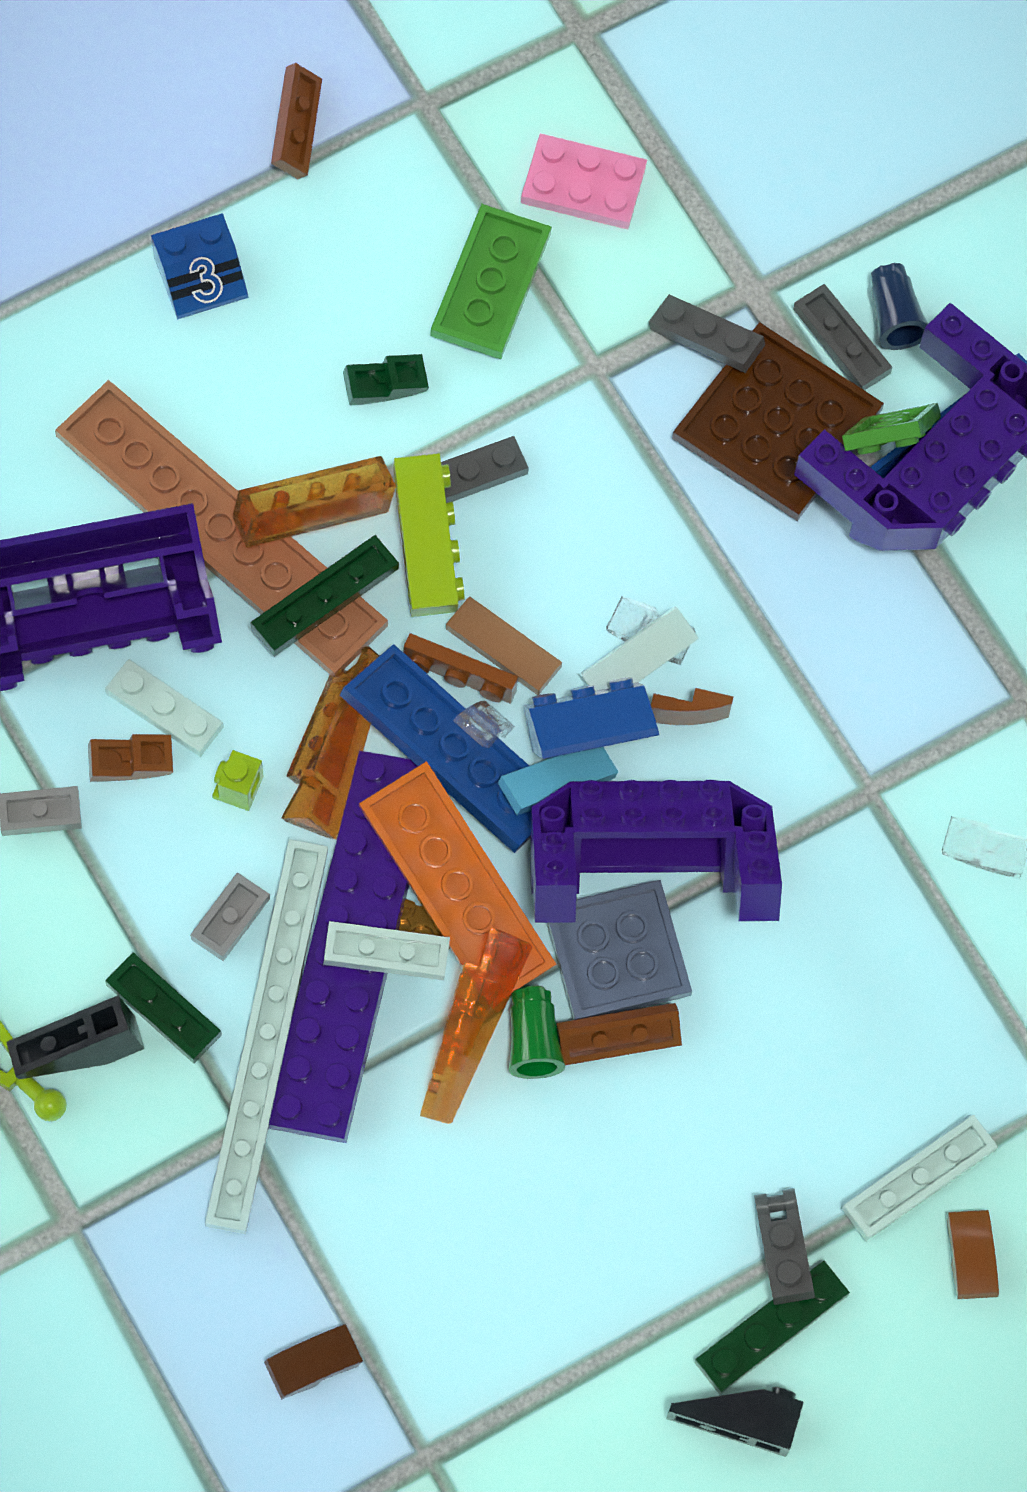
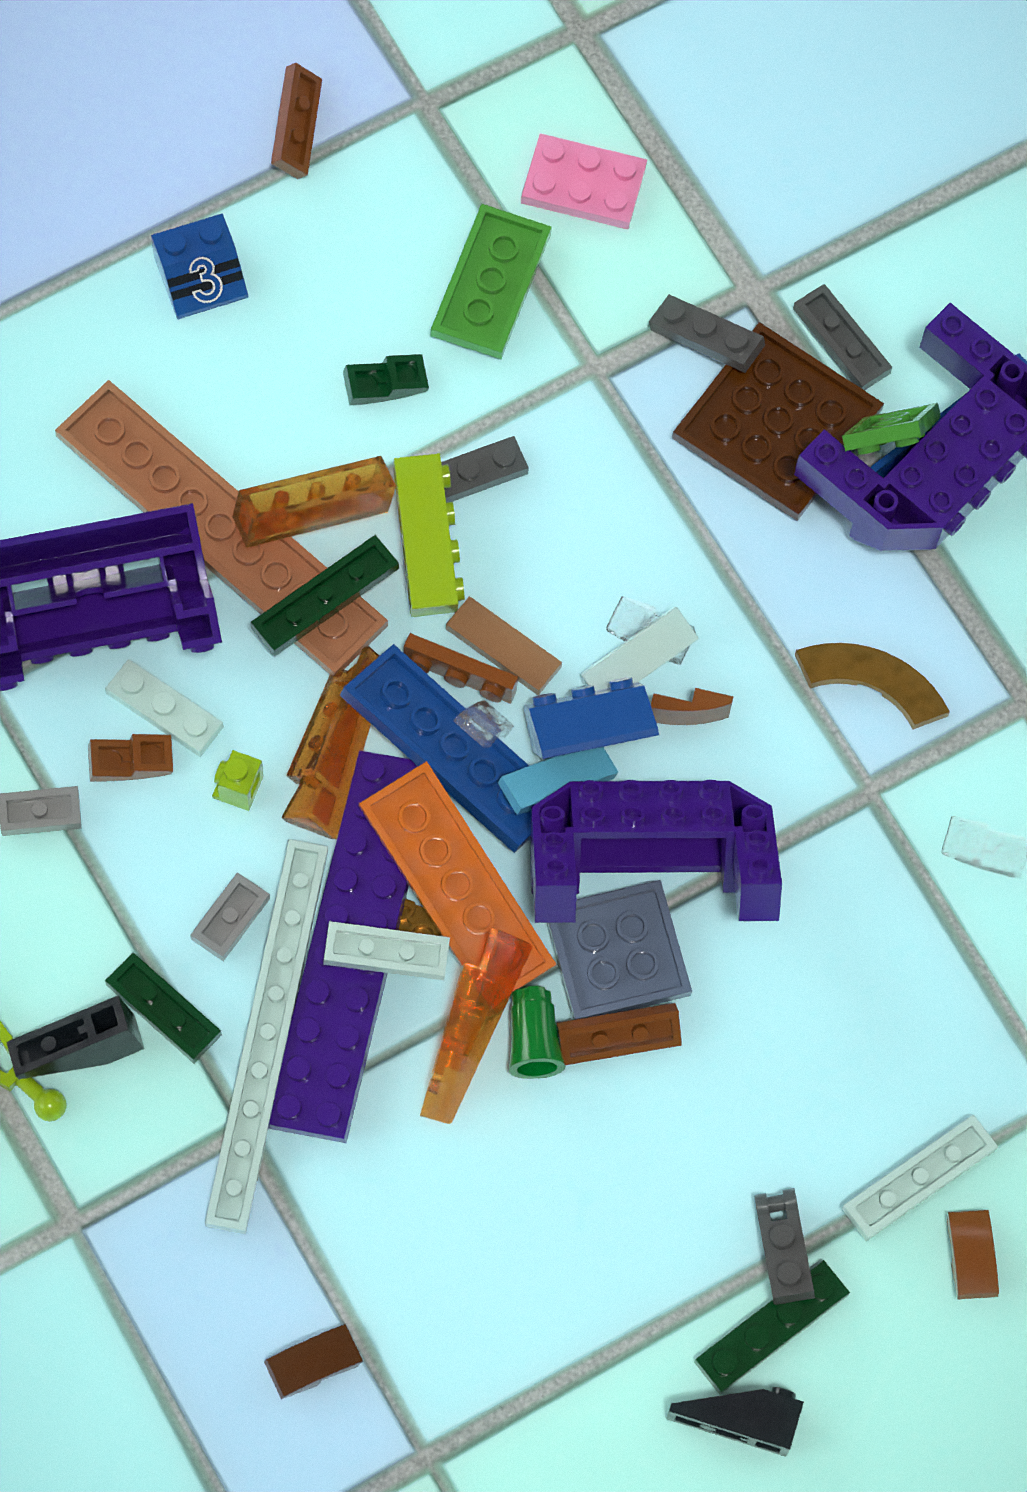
(878, 670): none -> pearl gold tile
(897, 308): dark blue plant -> none

